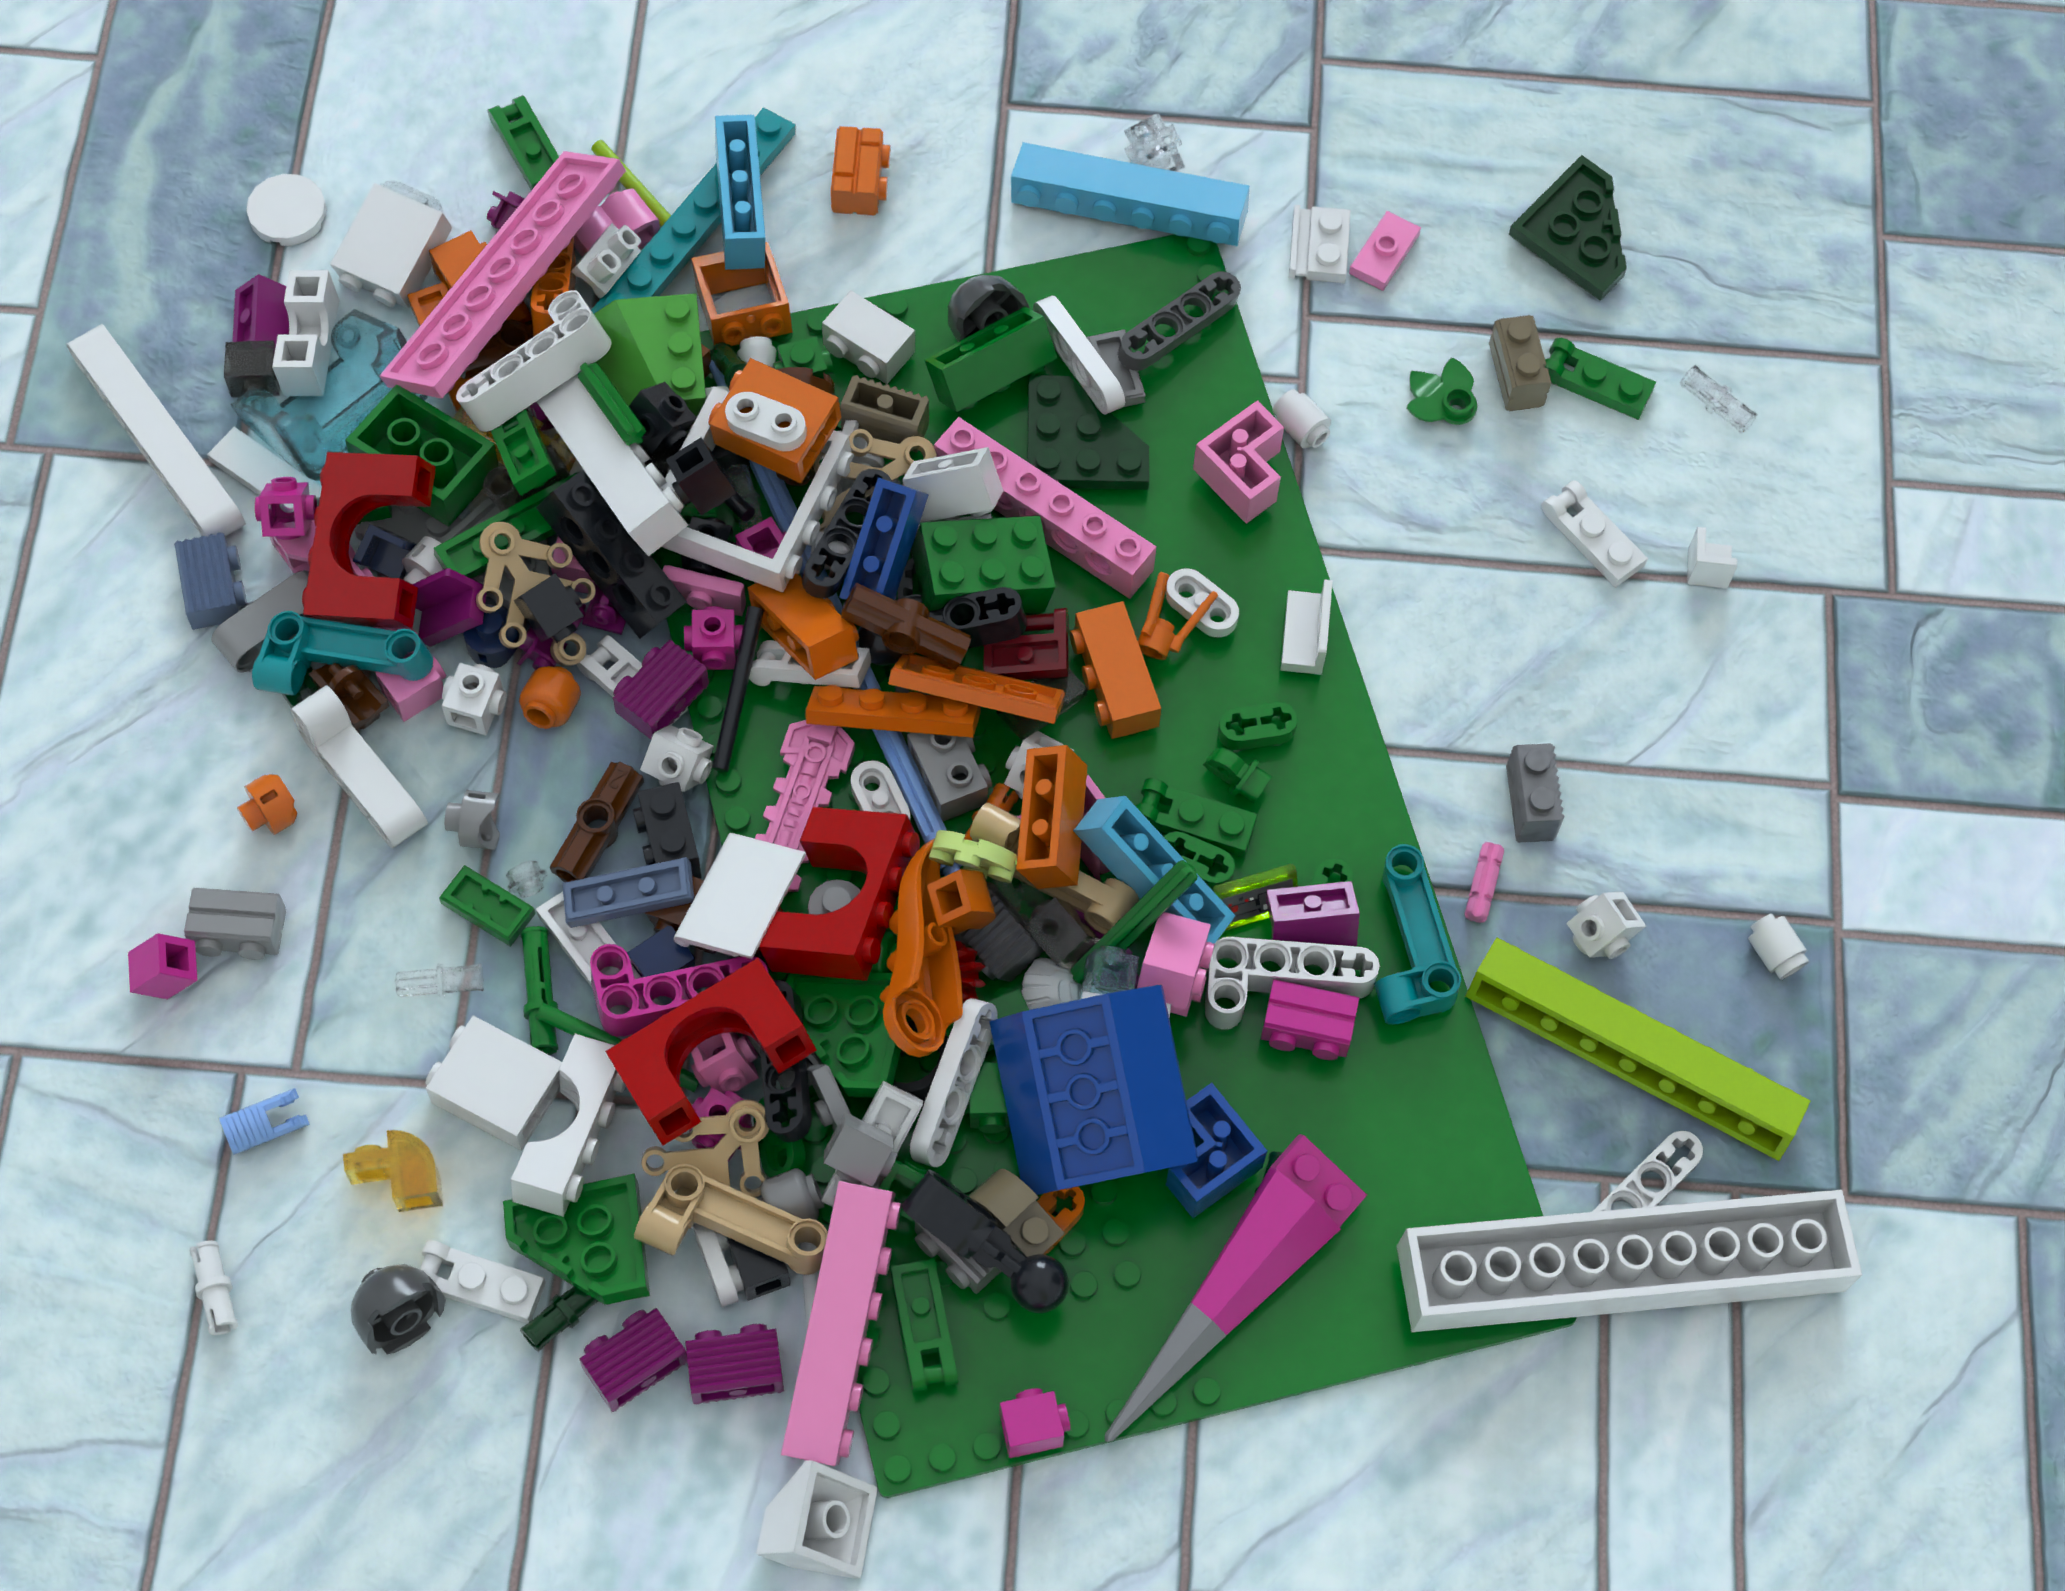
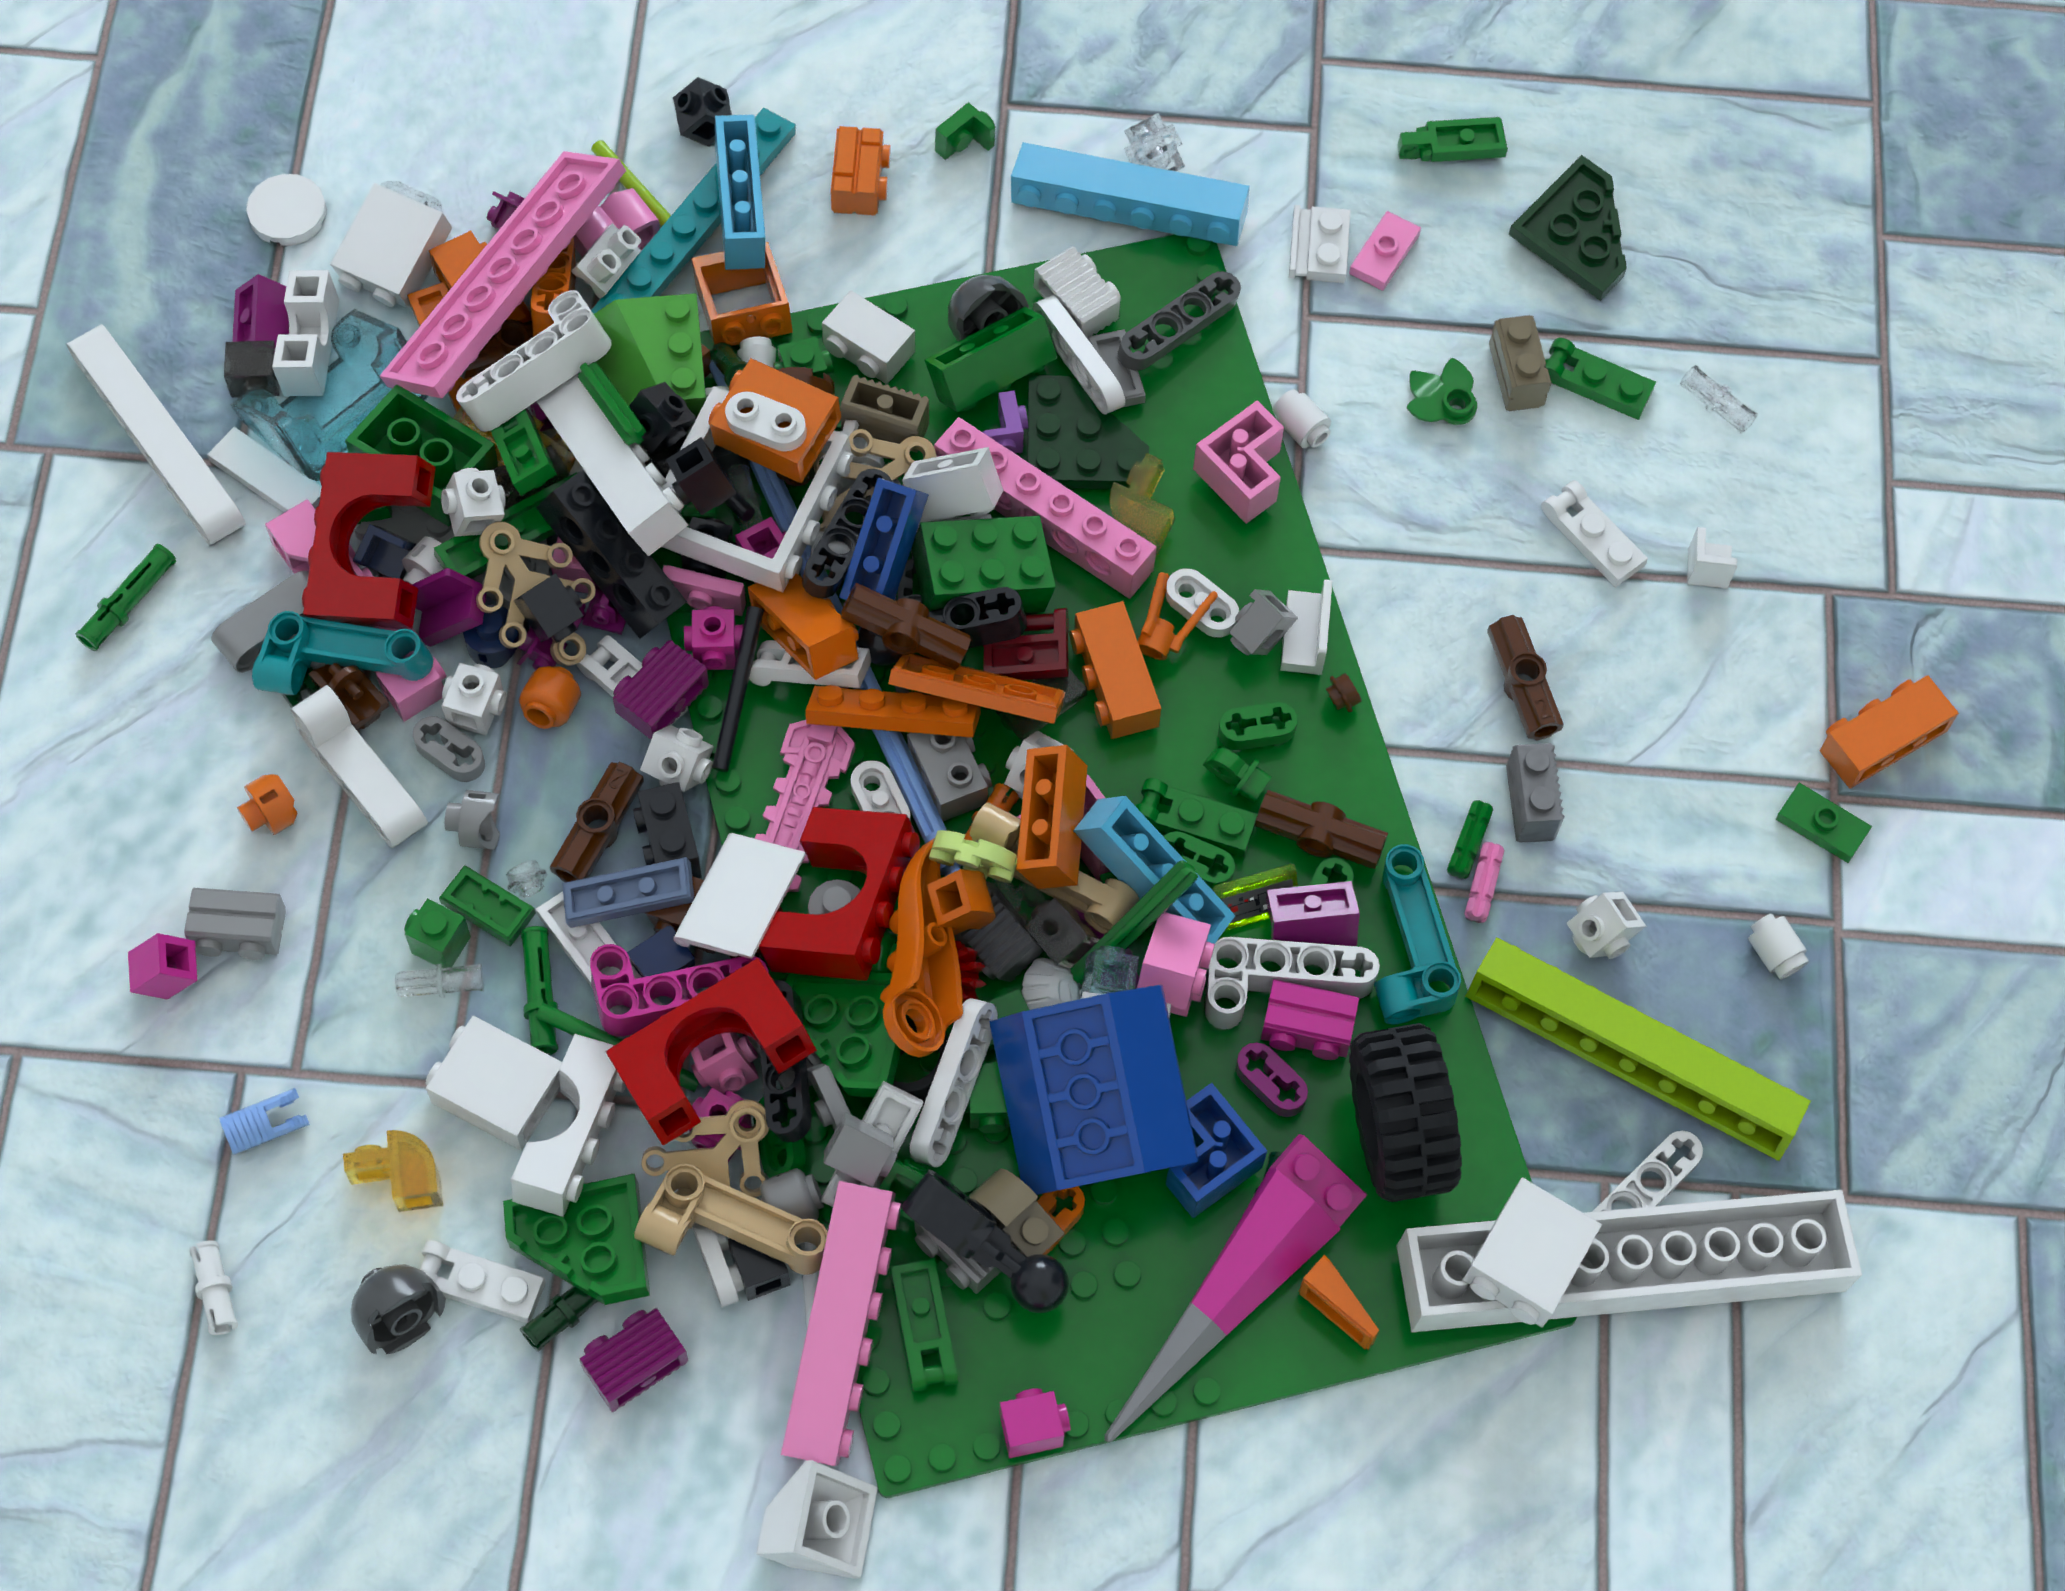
(115, 609): none -> green pin
(209, 580): sand blue brick -> none
(276, 517): dark pink brick -> none
(436, 933): none -> green brick
(453, 742): none -> light grey beam
(473, 501): none -> white brick
(524, 139): green plate -> none
(697, 110): none -> black brick
(734, 1364): magenta brick -> none
(960, 129): none -> green bracket
(1012, 422): none -> medium lavender bracket
(1080, 290): none -> white brick
(1136, 509): none -> clear yellow brick
(1261, 623): none -> light grey brick
(1264, 1086): none -> magenta beam
(1321, 829): none -> reddish brown piece
(1334, 1299): none -> orange slope
(1343, 692): none -> reddish brown plate
(1405, 1112): none -> black tyre
(1455, 140): none -> green hinge
(1470, 839): none -> green axle
(1531, 698): none -> reddish brown piece
(1531, 1253): none -> white brick
(1823, 822): none -> green plate
(1887, 730): none -> orange brick

